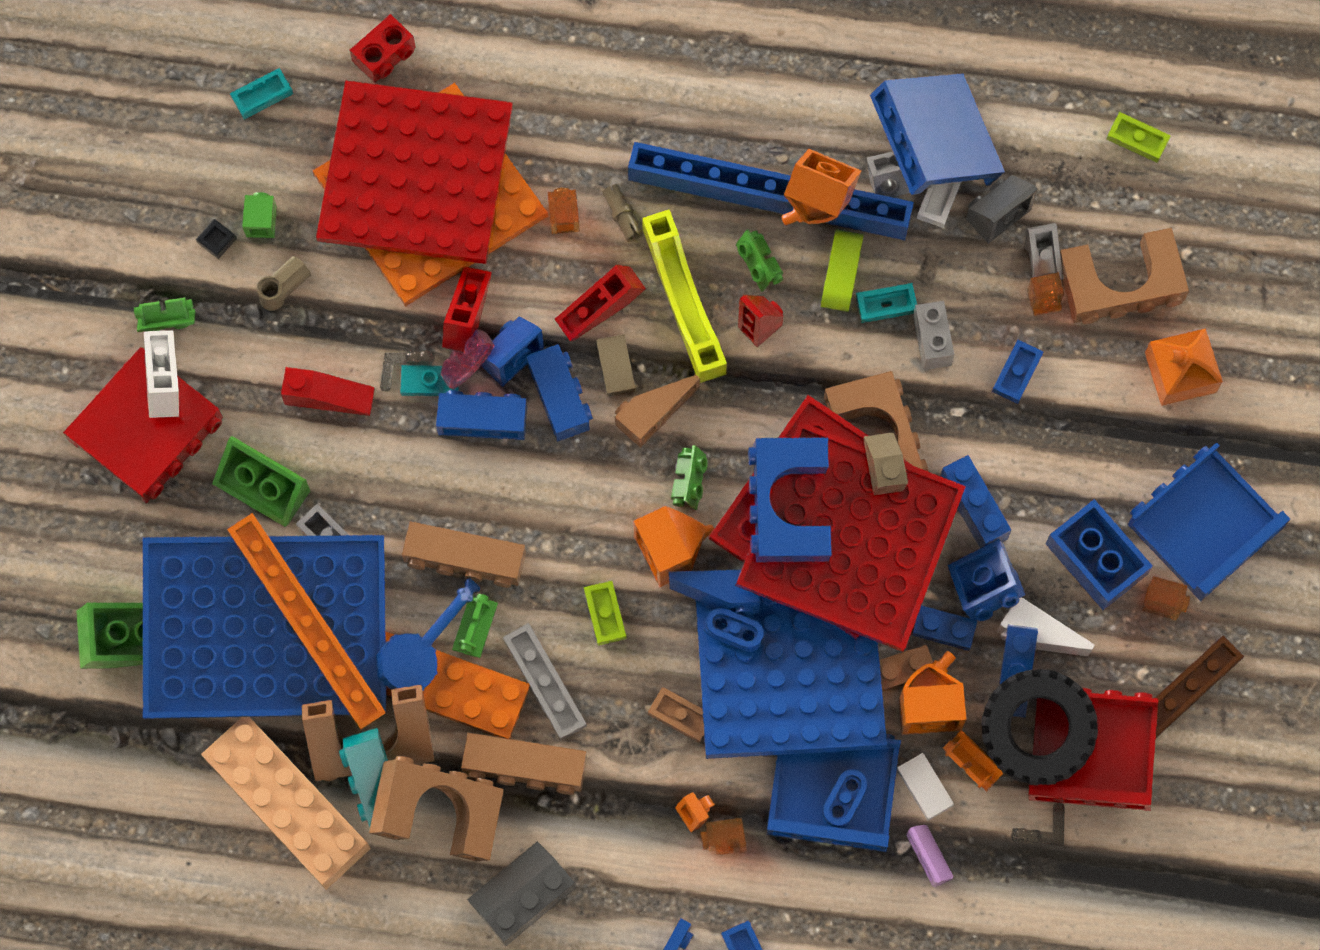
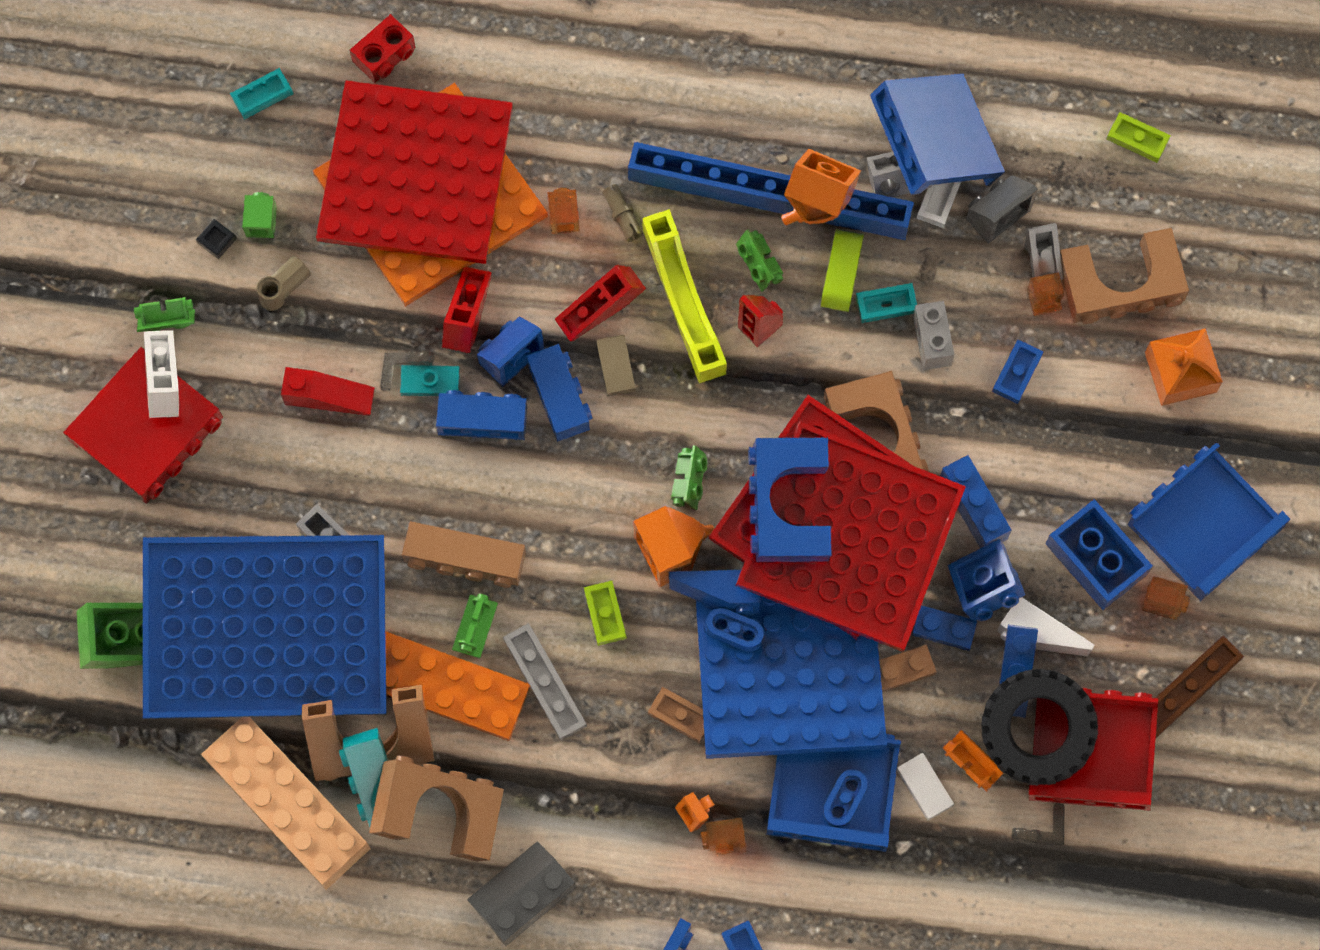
(260, 482): bright green slope -> none
(306, 621): orange plate -> none
(410, 658): blue piece -> none
(463, 365): clear pink slope -> none
(524, 762): medium nougat brick -> none
(652, 409): medium nougat slope -> none
(885, 463): dark tan slope -> none
(929, 855): lavender slope -> none
(932, 700): orange piece -> none

